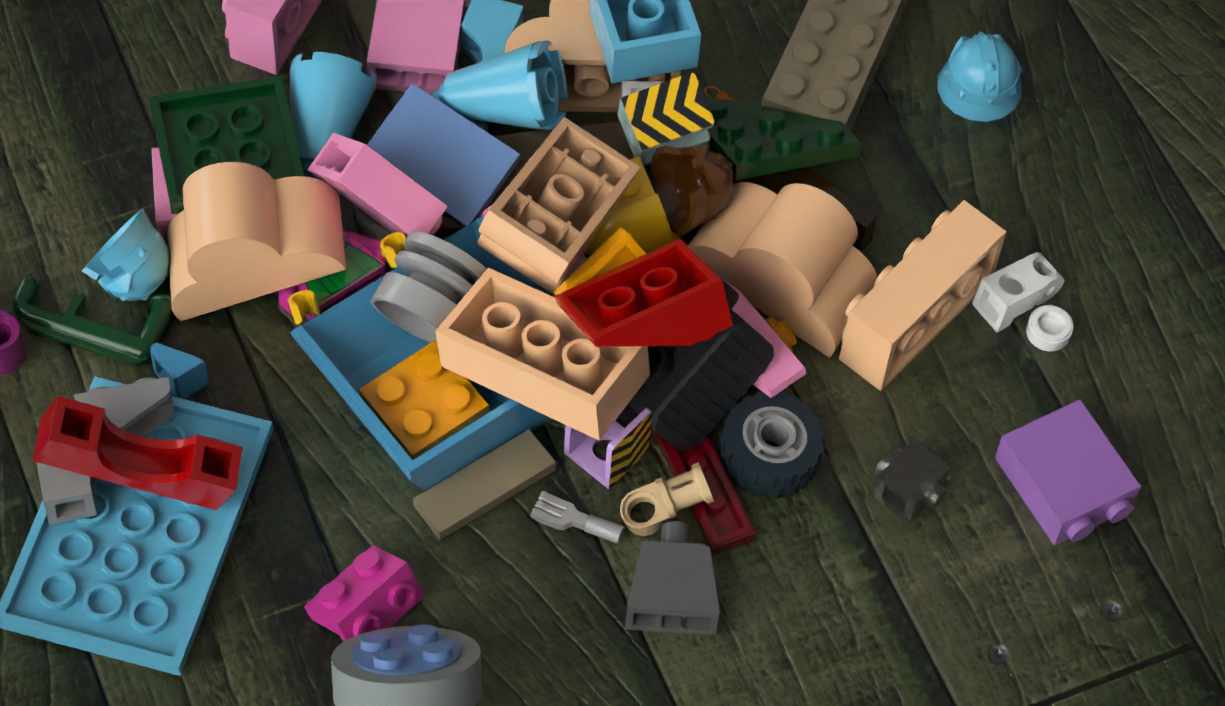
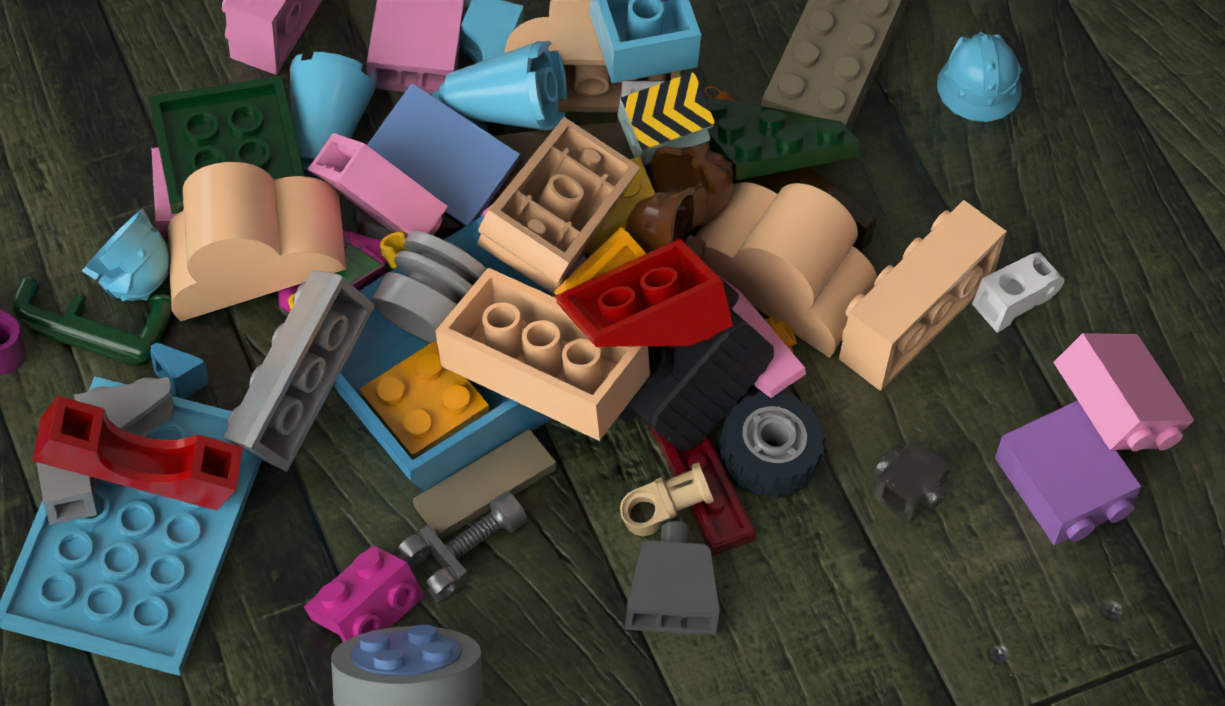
(299, 369): none -> light grey slope
(505, 514): none -> flat silver bar
(563, 515): light grey piece -> none
(622, 452): piece -> none
(658, 220): none -> reddish brown helmet
(1049, 328): white tile -> none
(1124, 392): none -> bright pink brick

